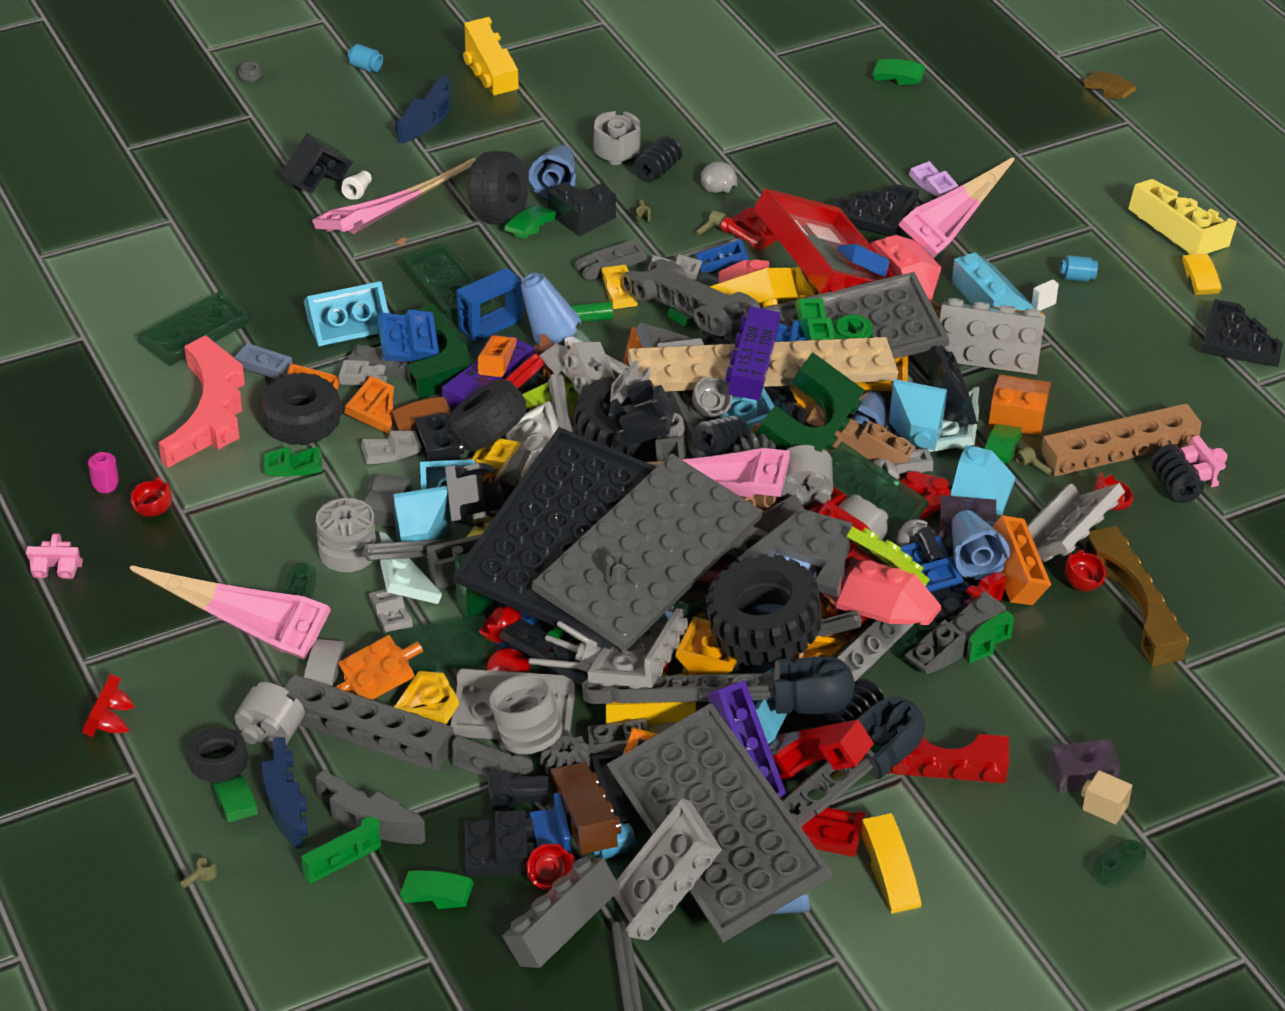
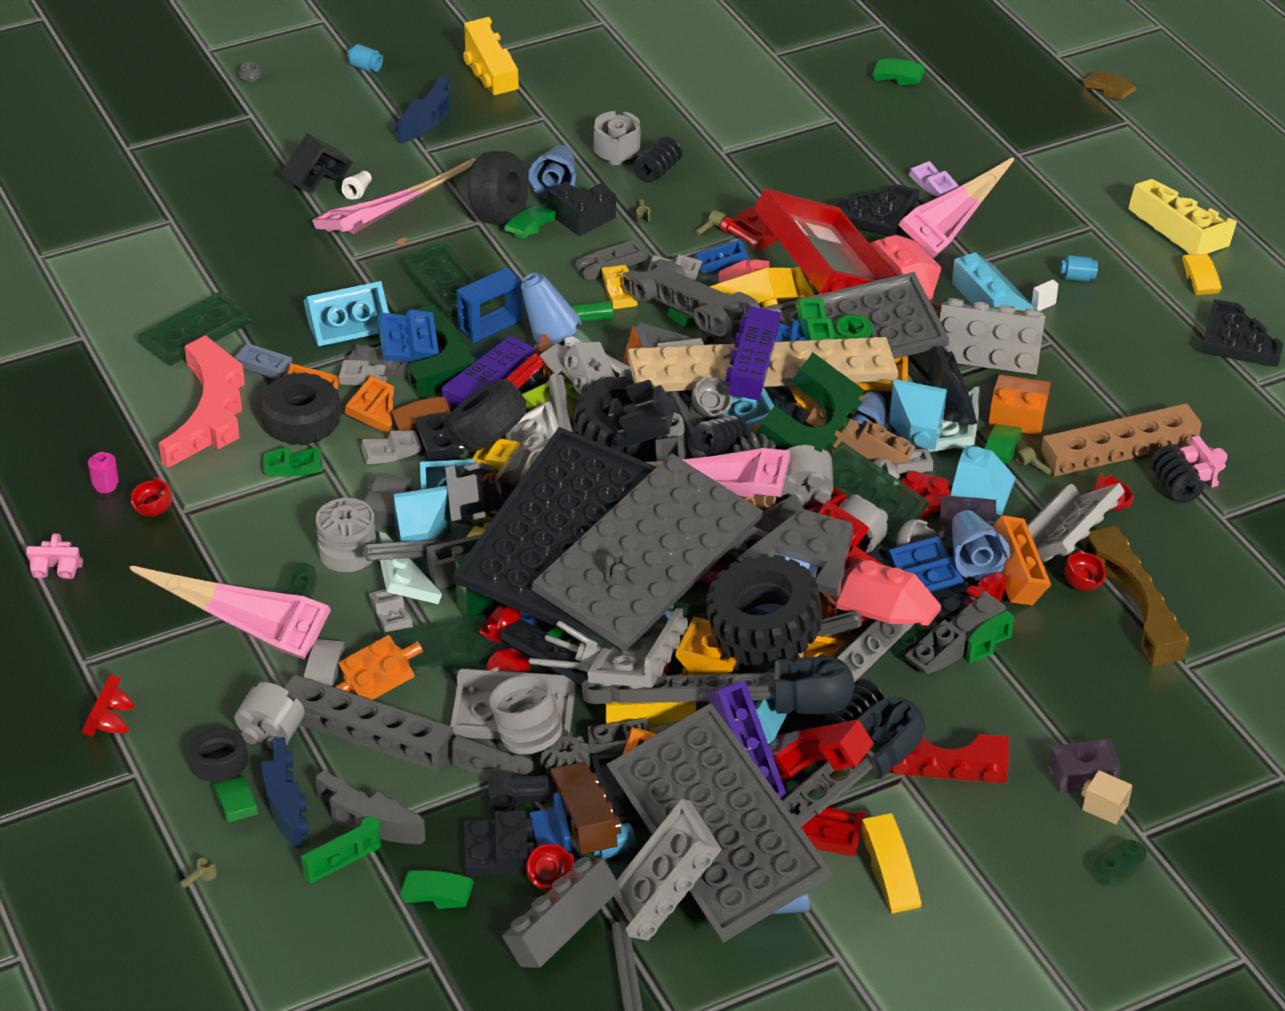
(429, 697): yellow plate -> none
(496, 356): orange slope -> none
(626, 378): light grey plate -> none
(718, 177): light grey hair -> none
(865, 258): blue slope -> none
(886, 552): lime plate -> none
(929, 545): black pin -> none

